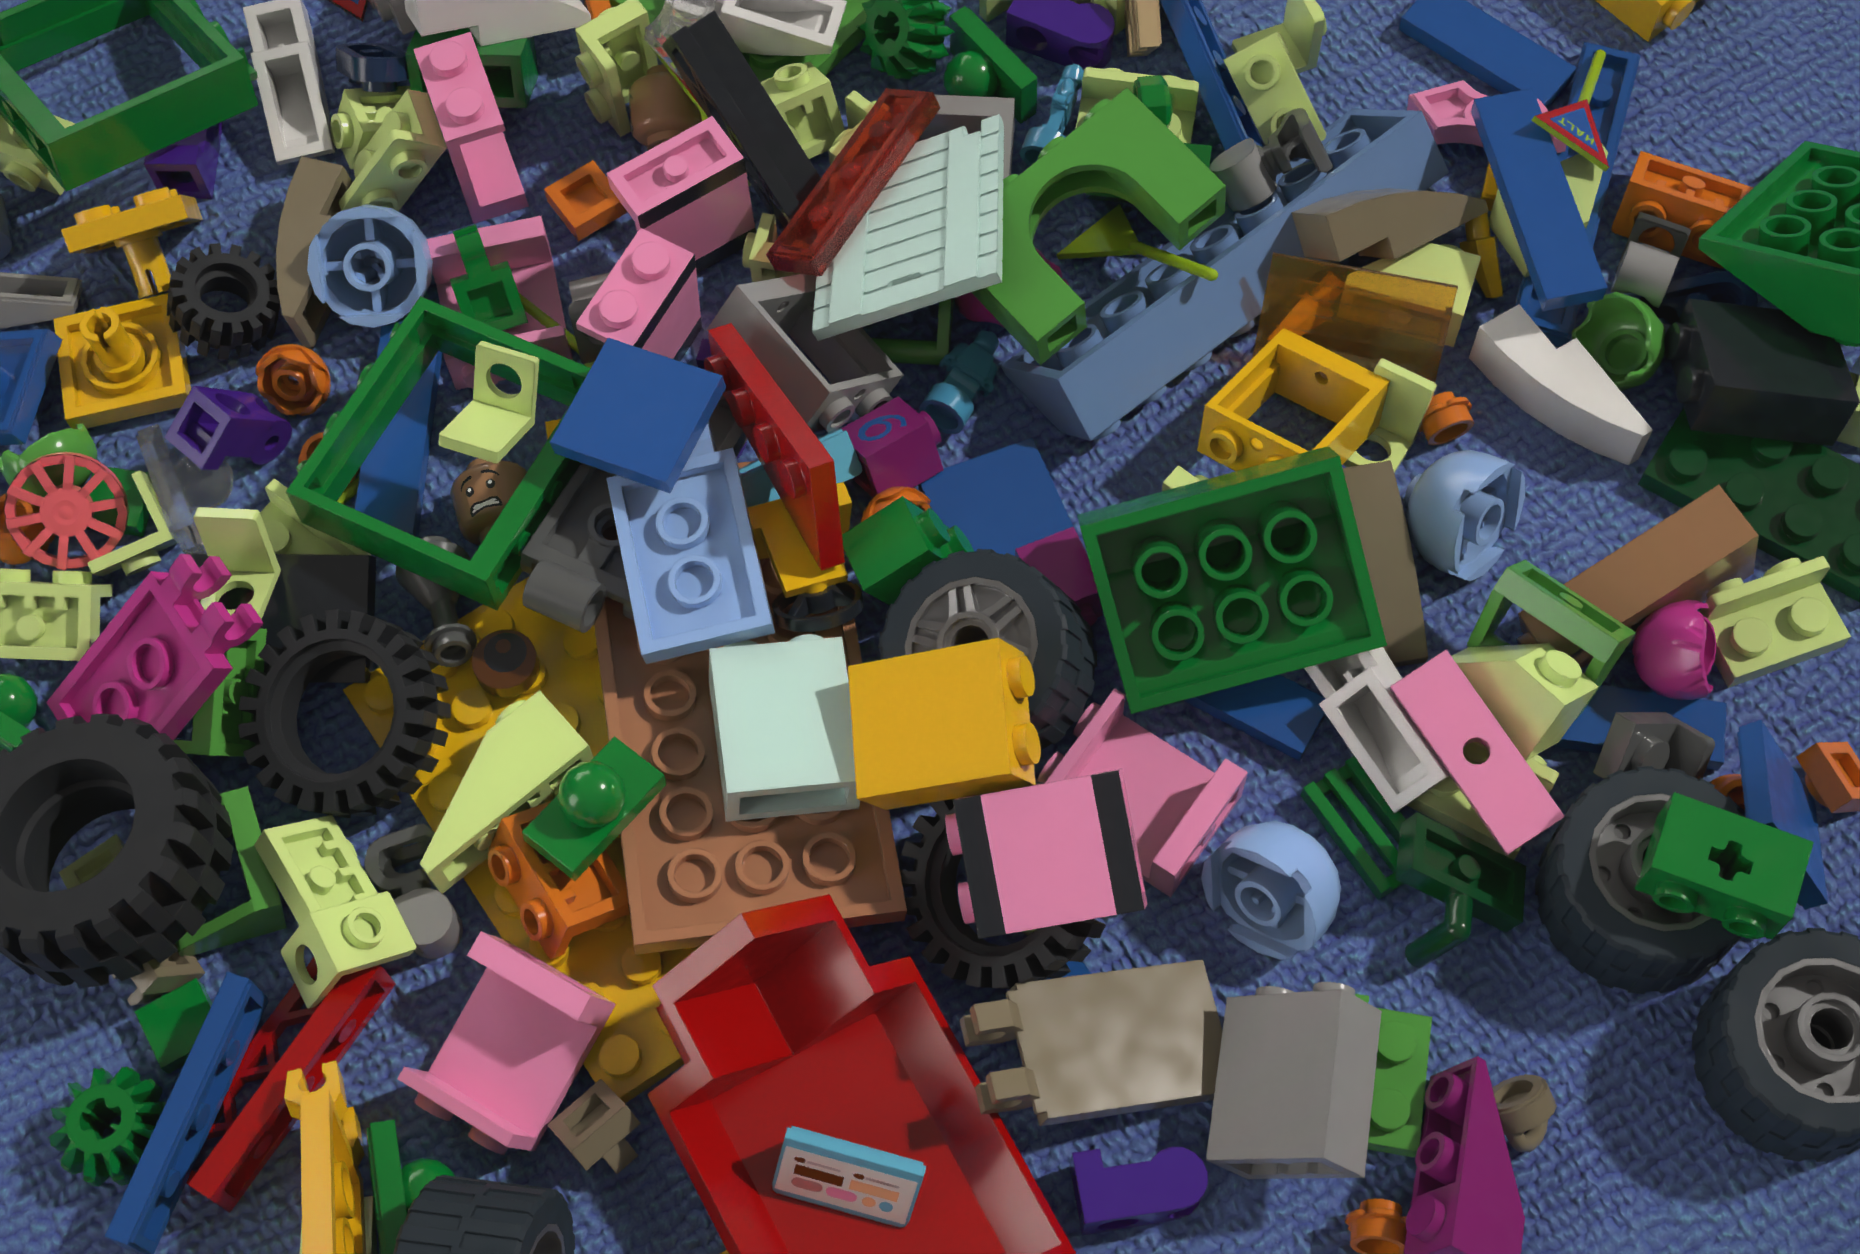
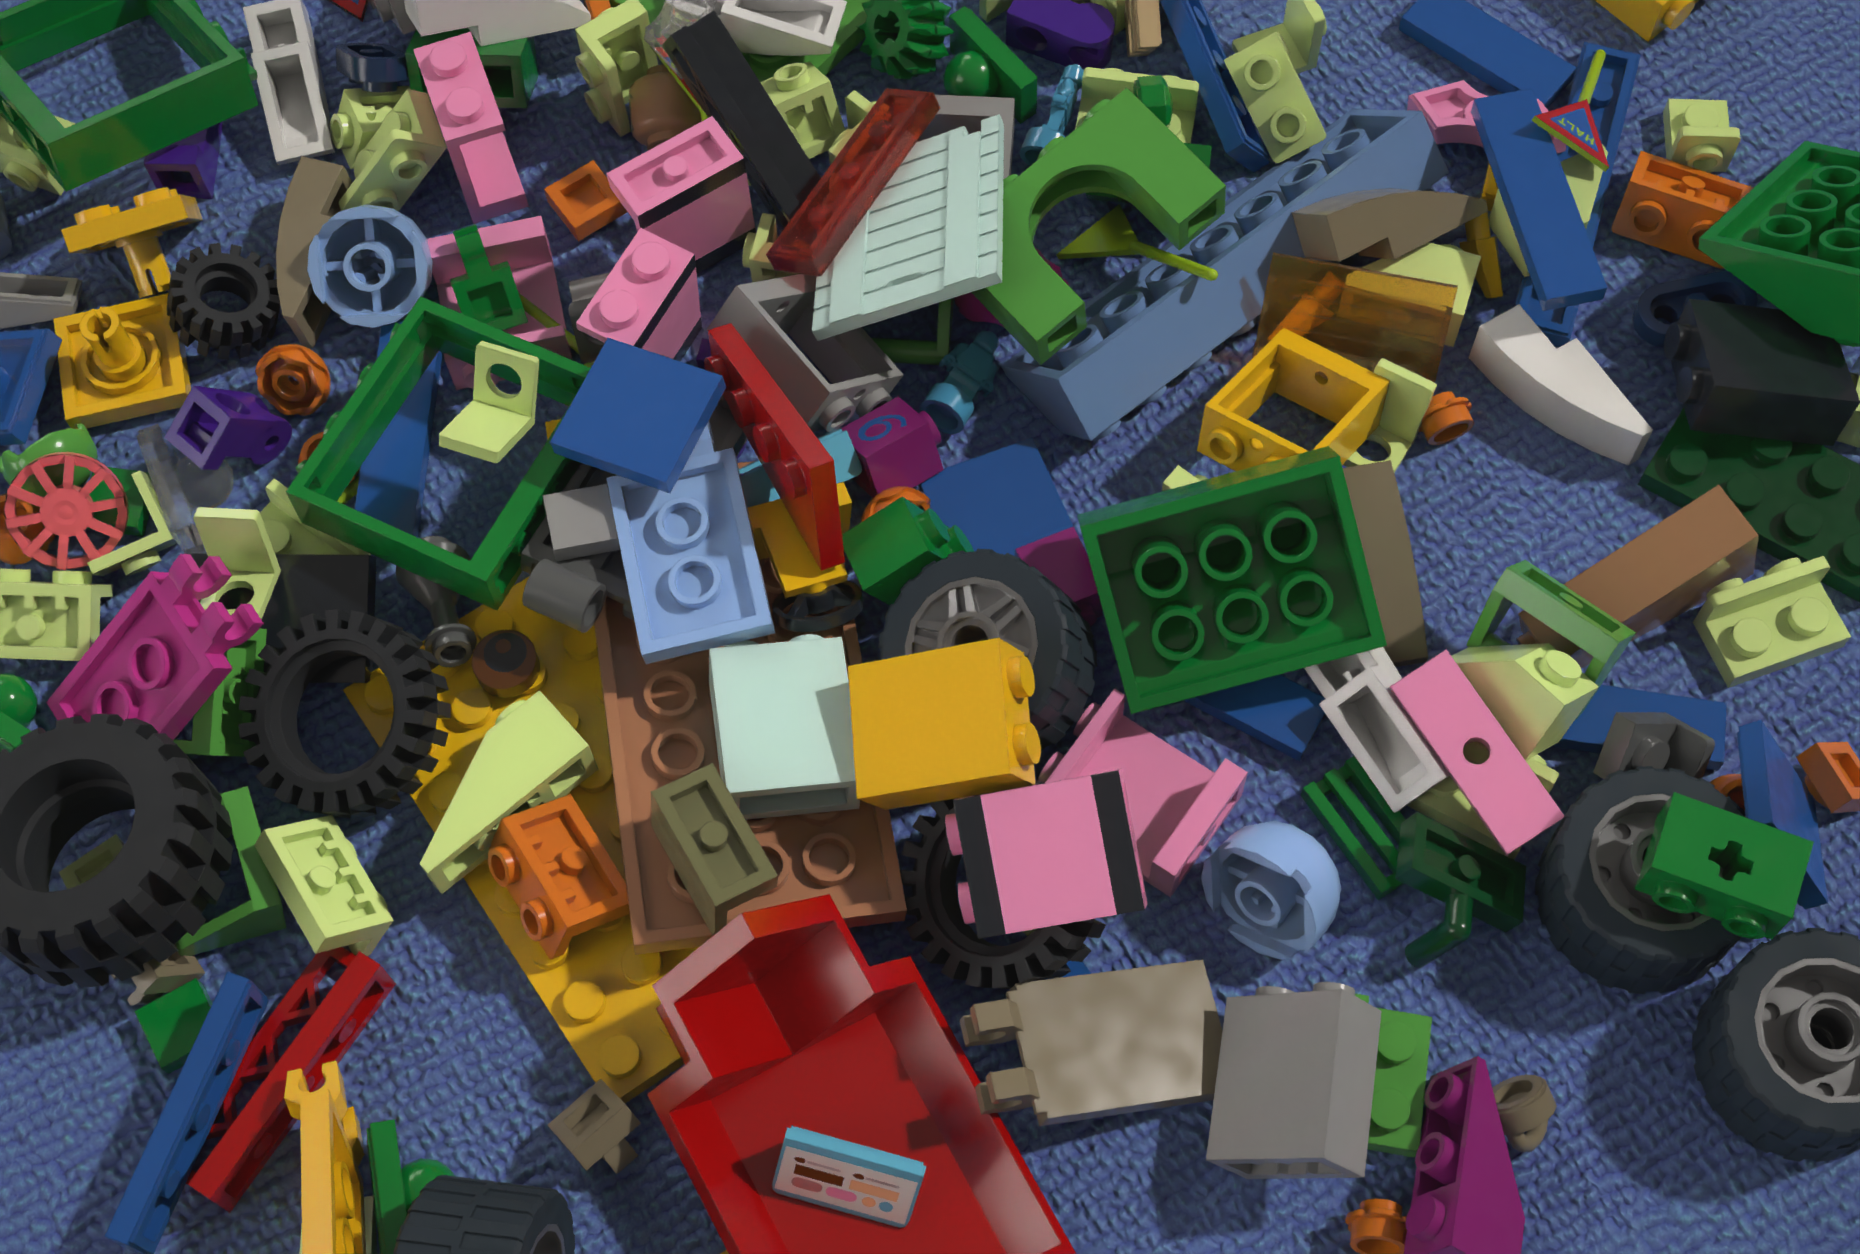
(89, 1116): green gear -> none
(346, 941): yellowish green bracket -> none
(425, 911): leg -> none
(482, 494): medium nougat head -> none
(511, 1048): bright pink panel -> none
(581, 522): none -> light grey tile
(593, 807): green tile -> none
(710, 844): none -> olive panel
(1136, 1192): dark purple leg -> none
(1252, 169): leg -> none
(1462, 509): light blue cylinder -> none
(1623, 339): bright green hair -> none
(1647, 268): light grey leg -> none
(1676, 651): dark pink hair -> none
(1699, 134): none -> yellowish green bracket

